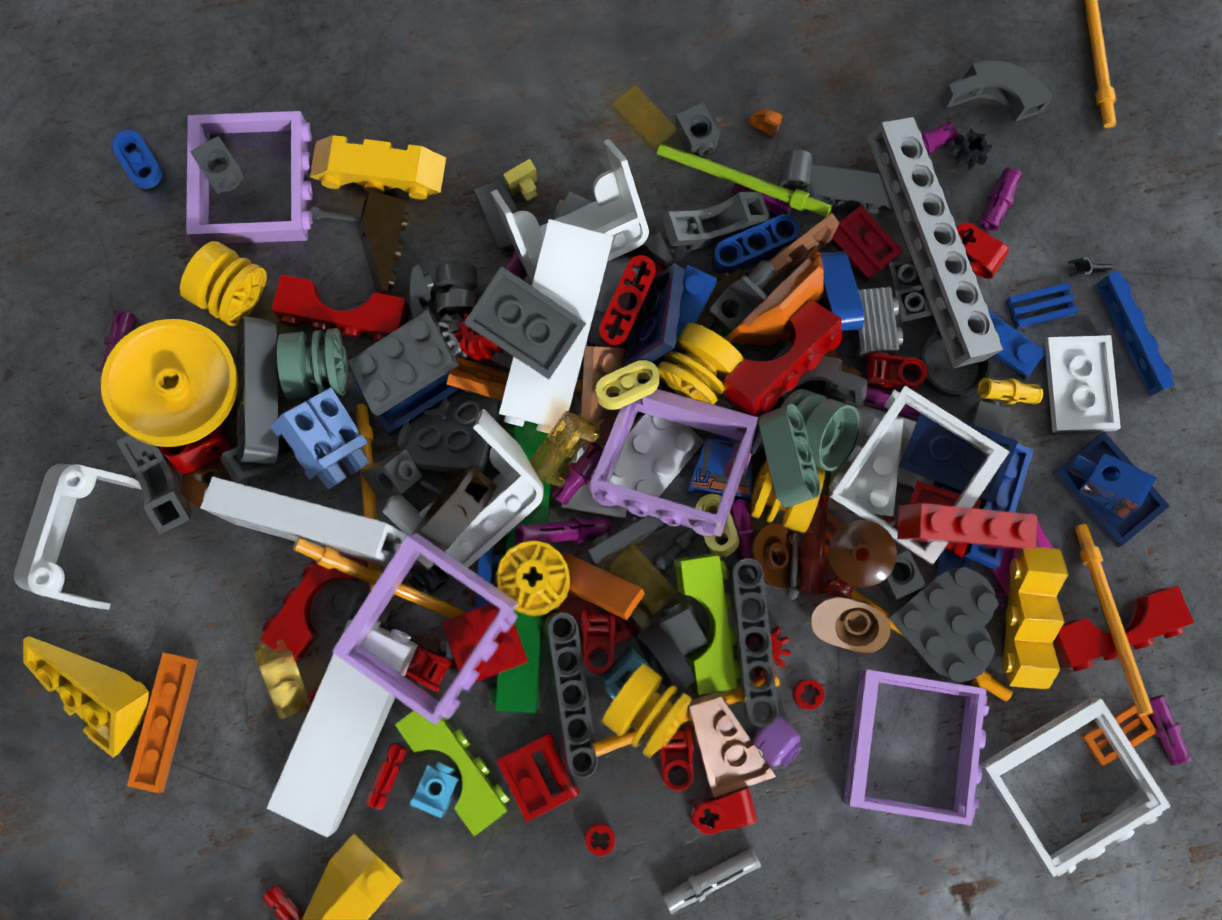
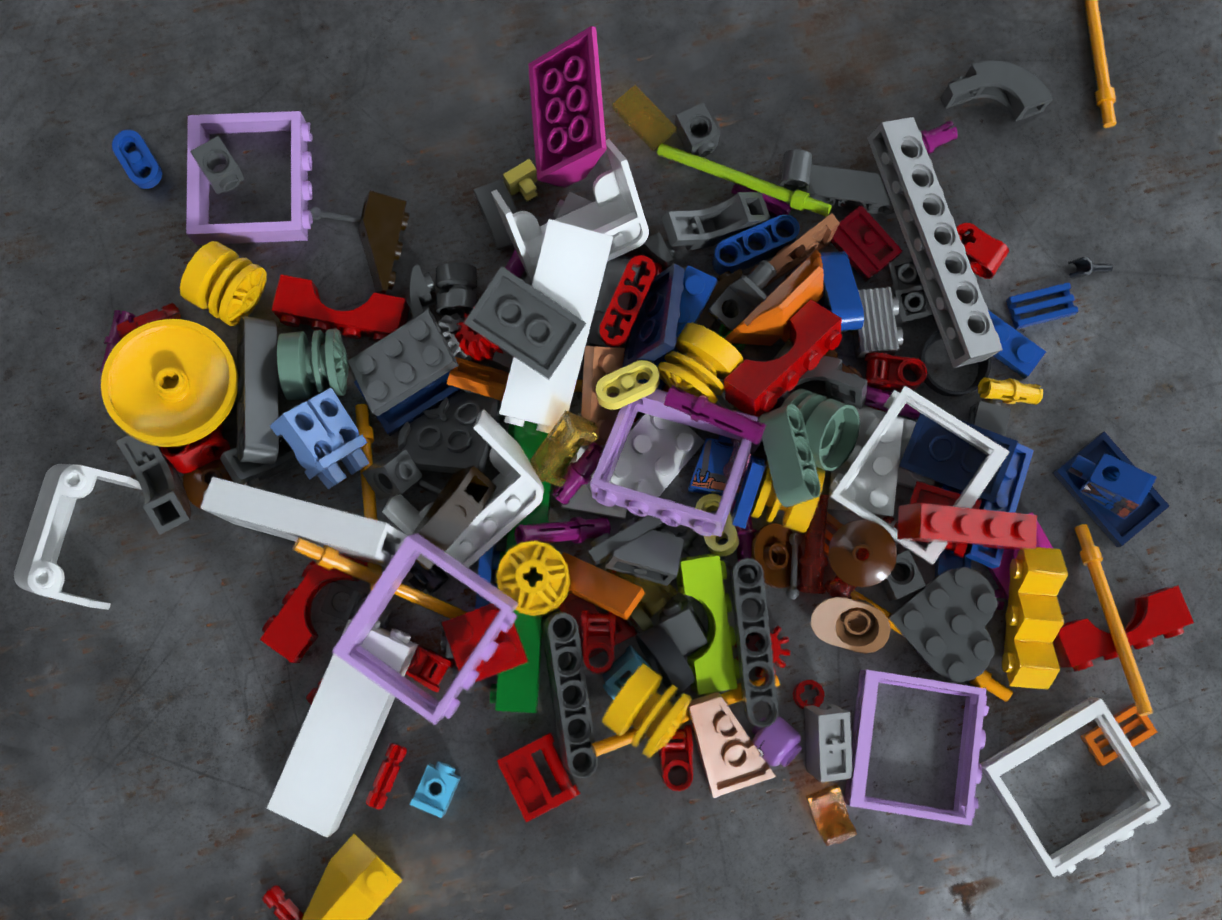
(100, 695): yellow wedge -> none
(162, 723): orange plate -> none
(168, 311): none -> red axle
(282, 680): clear yellow hinge -> none
(378, 166): yellow brick -> none
(480, 799): lime arch -> none
(567, 110): none -> dark pink slope
(599, 850): red bush -> none
(649, 557): none -> dark grey slope
(701, 409): none -> magenta pin
(705, 883): light grey pin -> none
(730, 812): red piece -> none
(748, 491): none -> blue tile
(766, 121): orange tile -> none
(828, 743): none -> light grey hinge
(830, 815): none -> clear orange bracket
(975, 142): black gear -> none
(1001, 199): magenta pin -> none
(1082, 384): white plate -> none
(1135, 334): blue plate -> none
(1176, 751): magenta pin -> none

